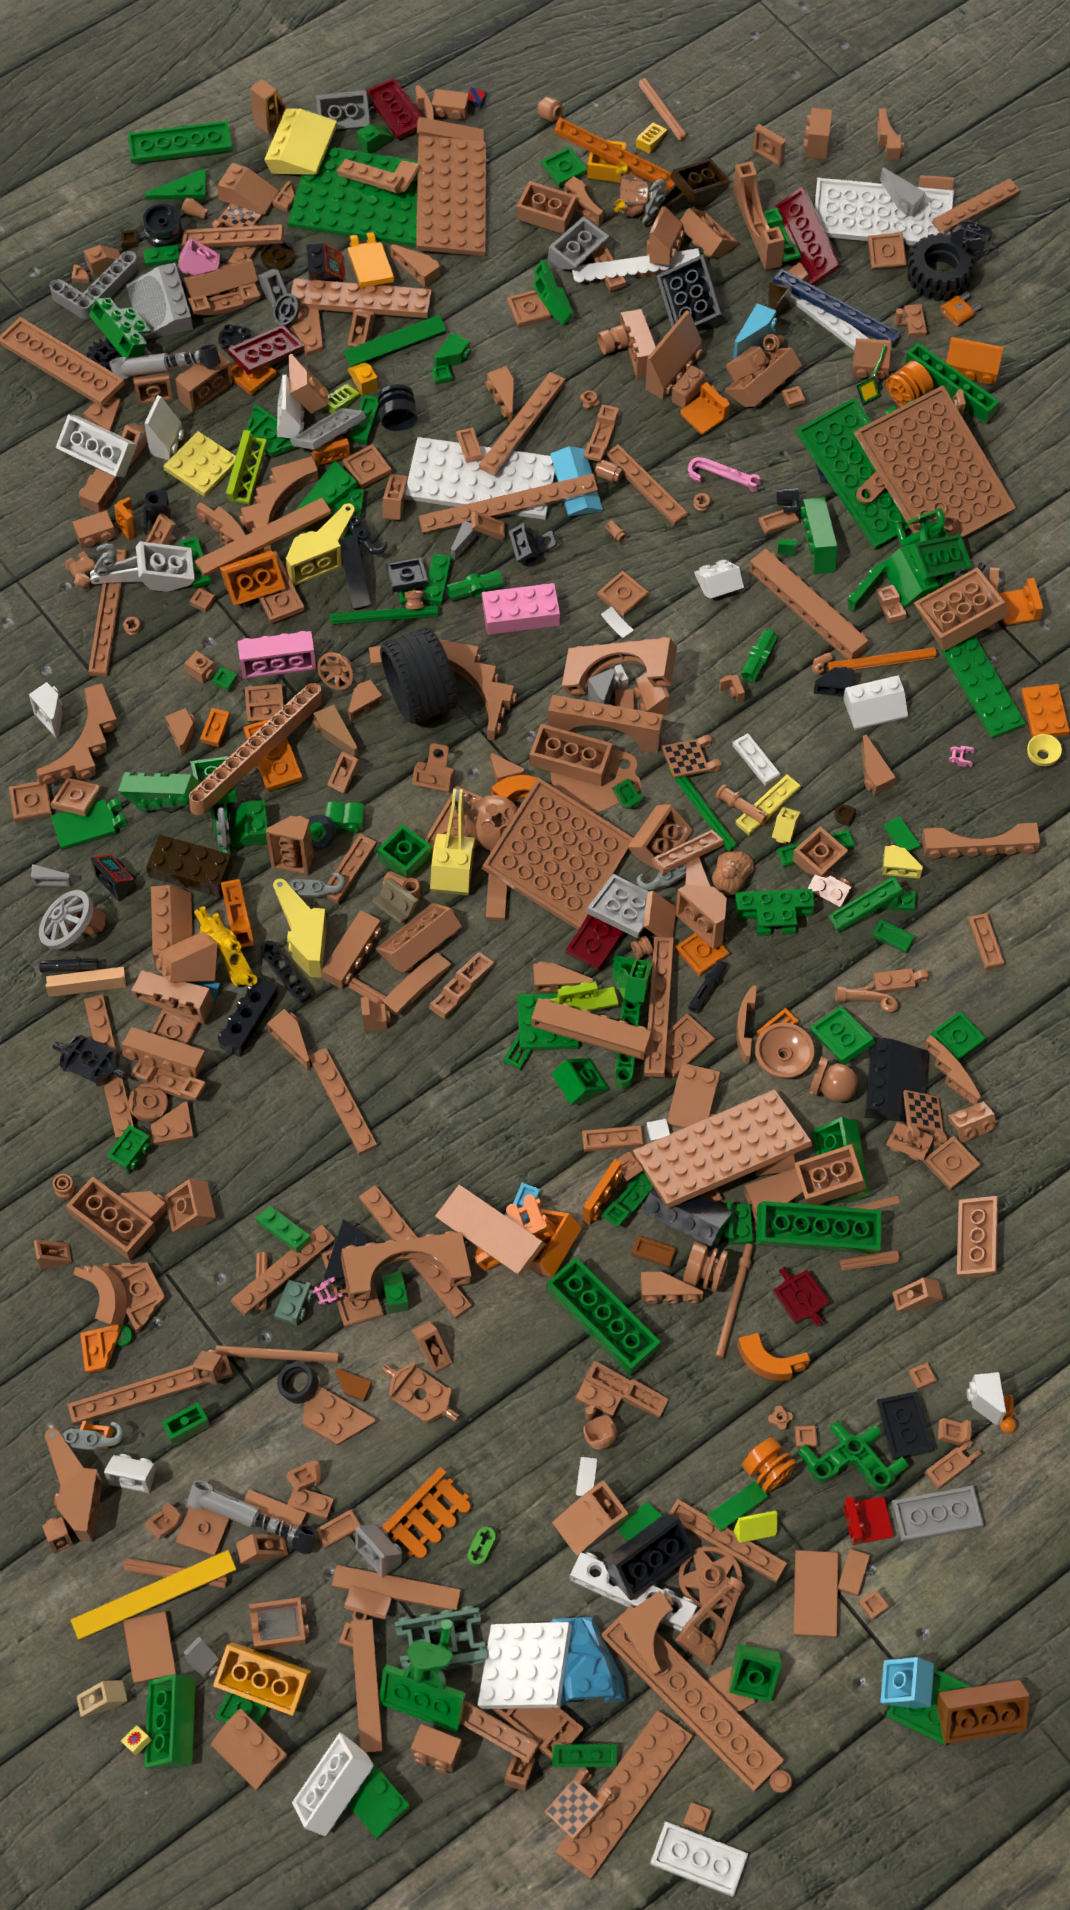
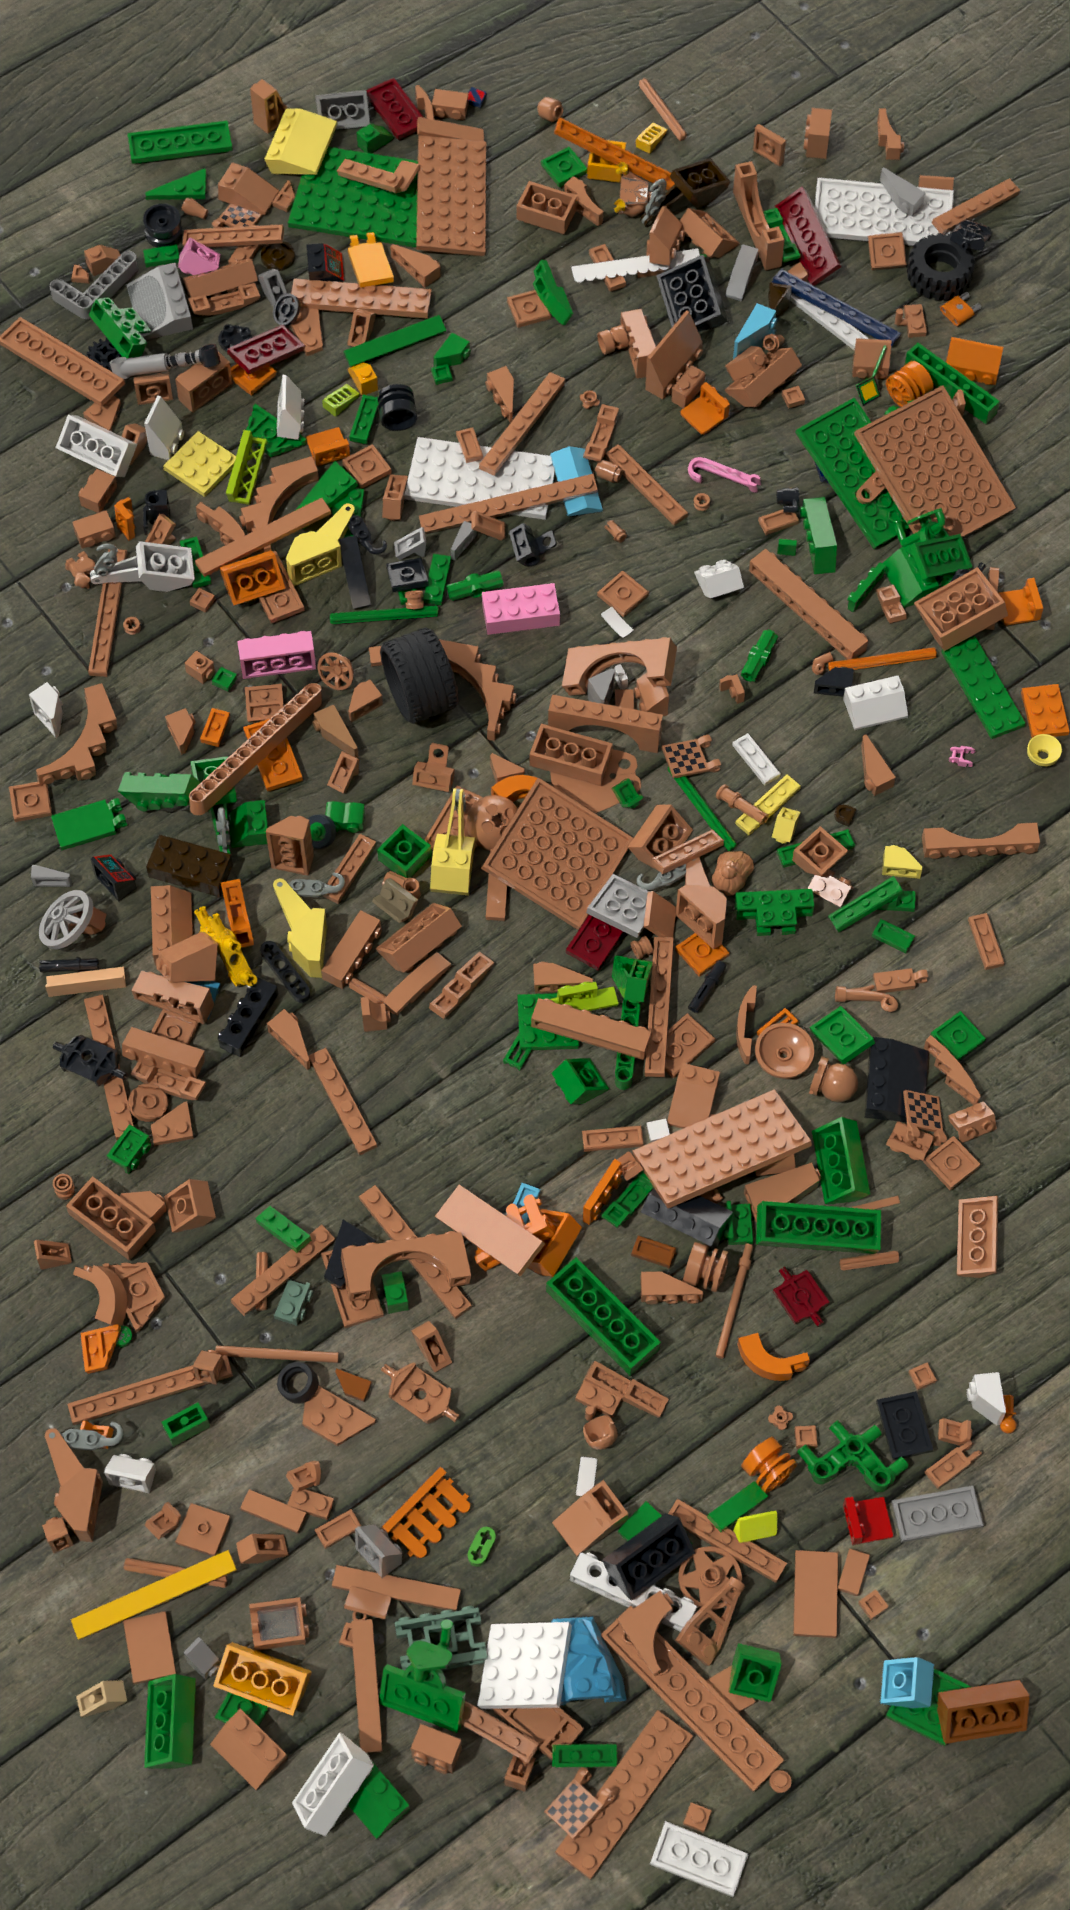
(76, 796): nougat plate -> none
(129, 239): dark brown tile -> none
(136, 1740): light yellow tile -> none
(205, 1497): piece -> none
(306, 387): nougat slope -> none
(328, 428): light grey plate -> none
(330, 1298): bright pink piece -> none
(411, 543): none -> light grey slope
(576, 244): light grey slope -> none
(742, 272): none -> light grey slope
(830, 1175): nougat brick -> none
(901, 834): green tile -> none
(918, 1294): nougat slope -> none

